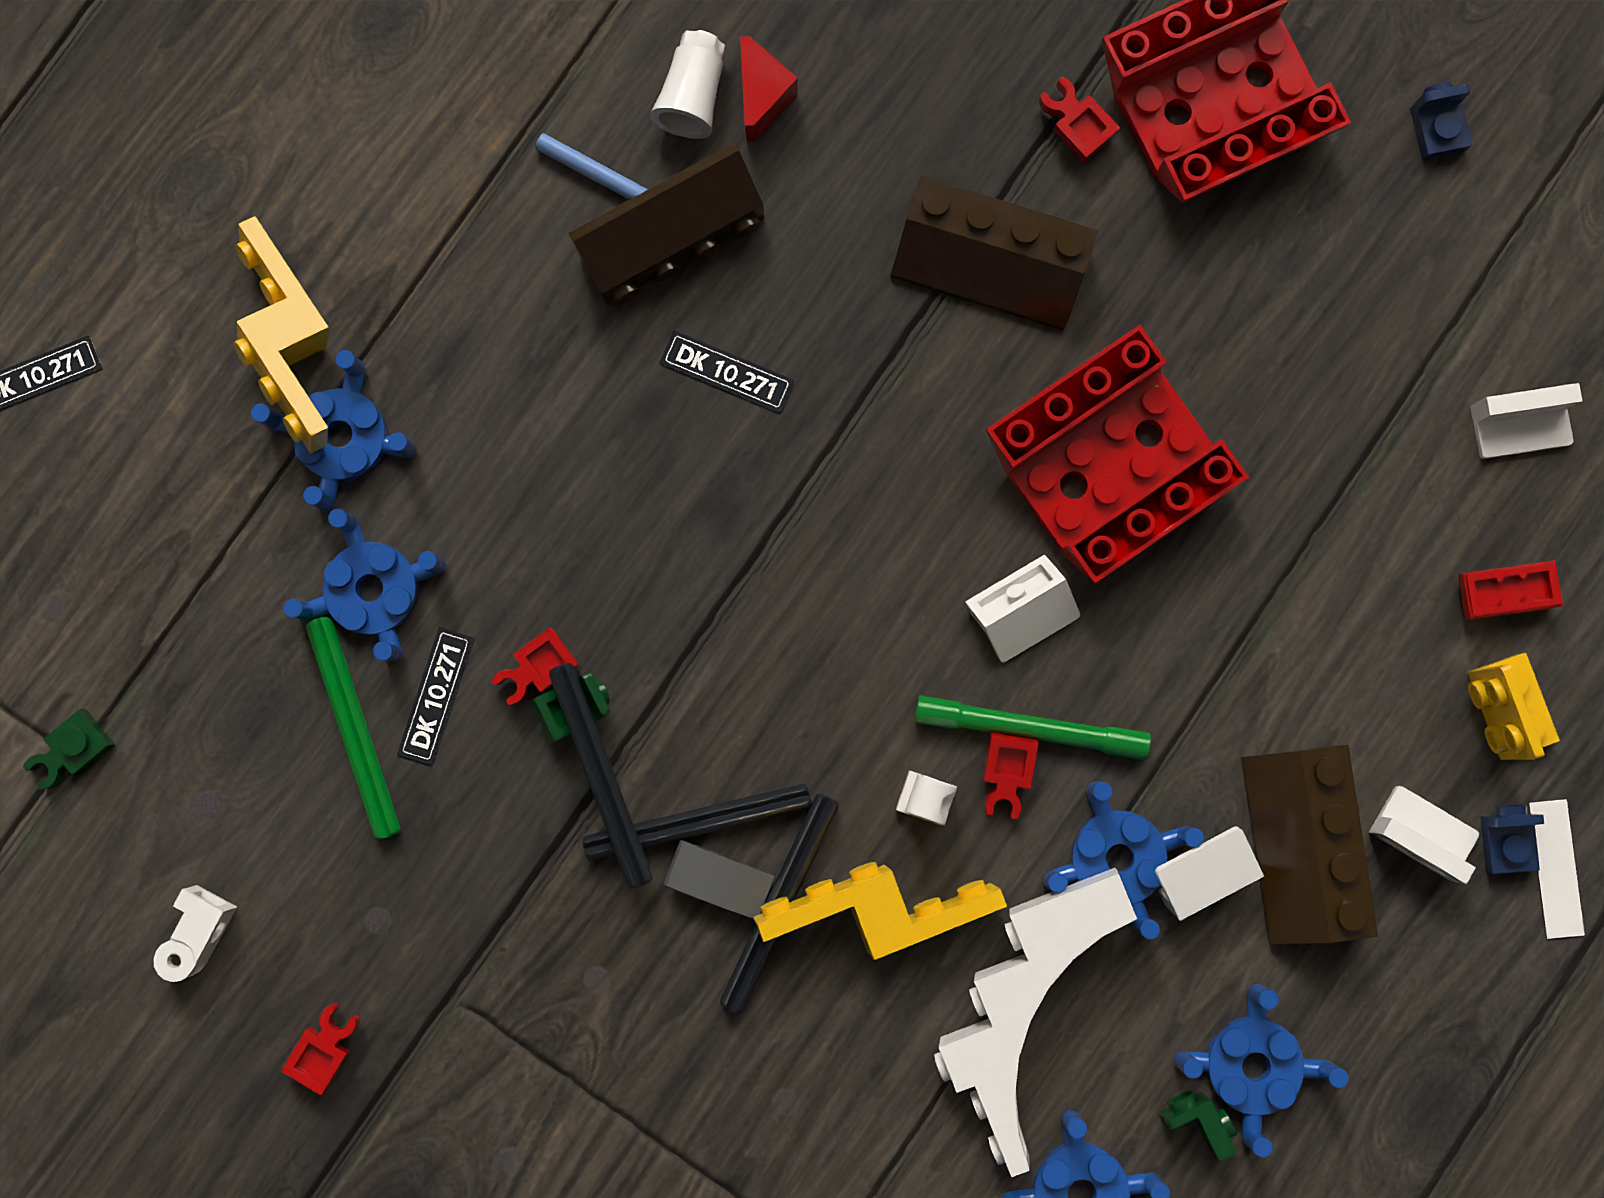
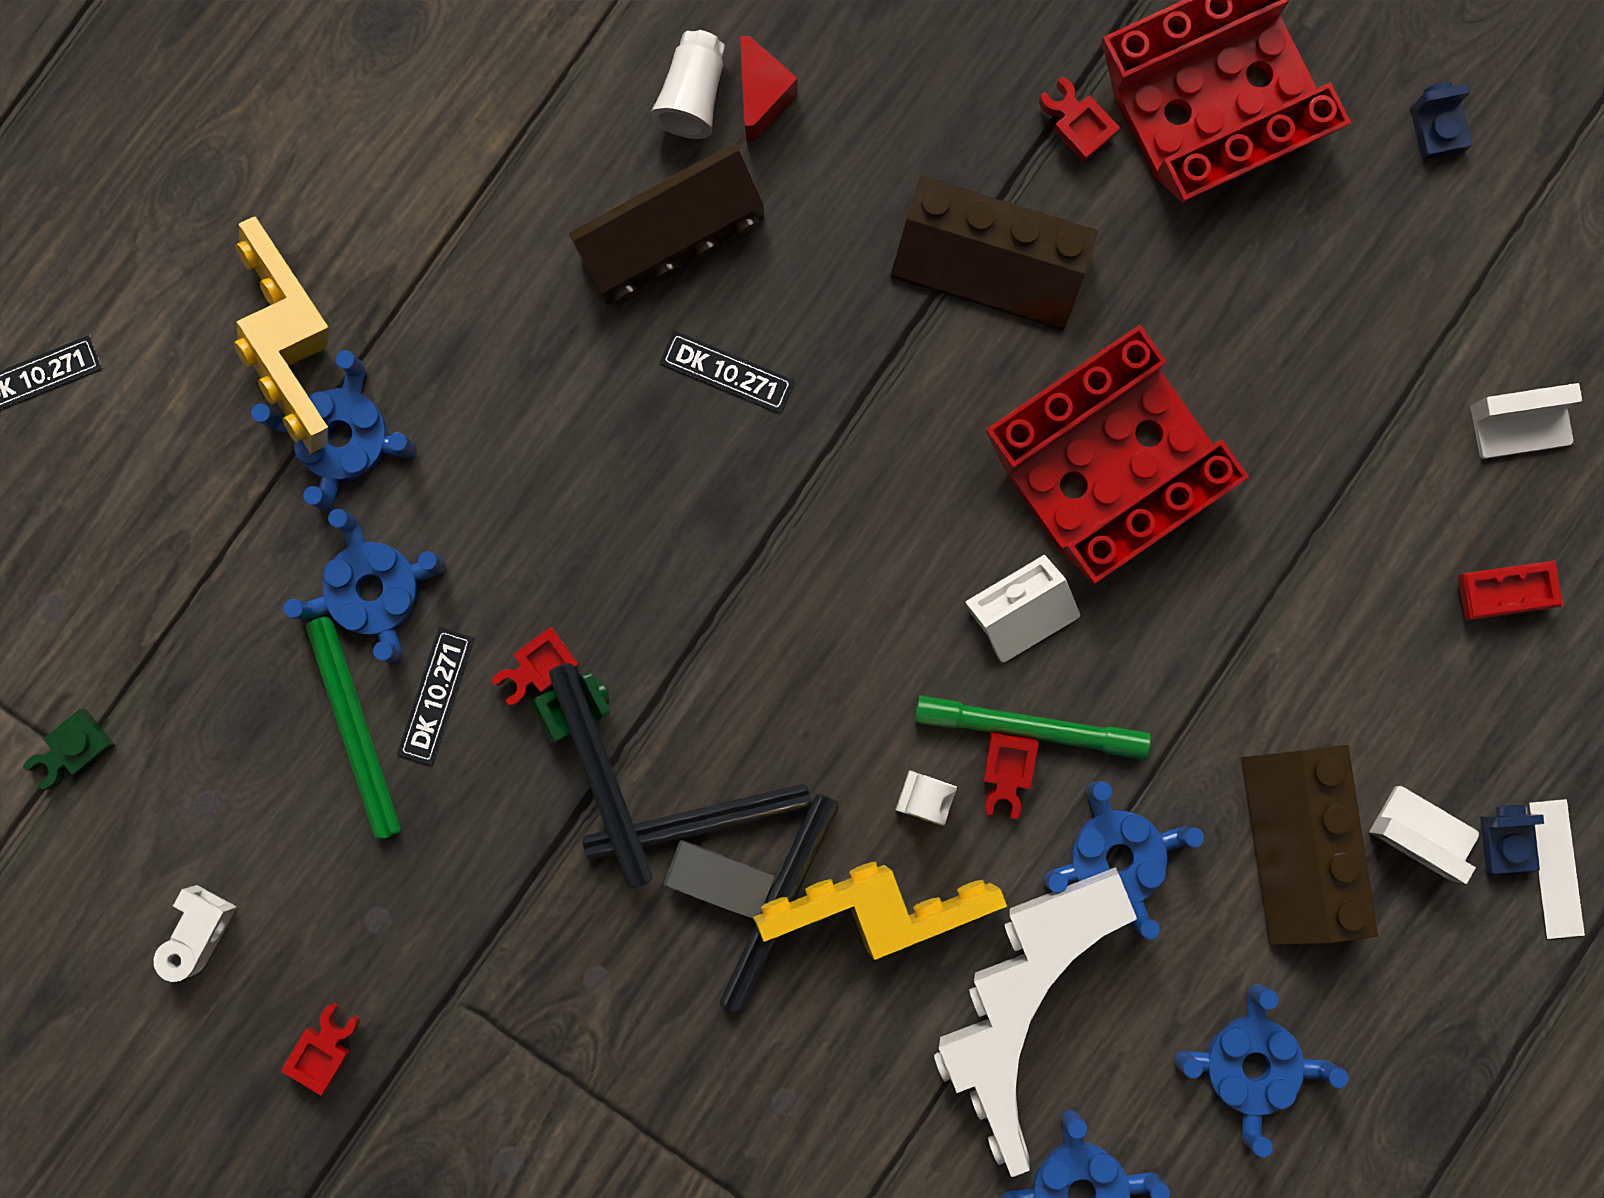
(588, 167): medium blue bar -> none
(1207, 873): white panel -> none
(1212, 1124): dark green bracket -> none
(1512, 708): yellow bracket -> none

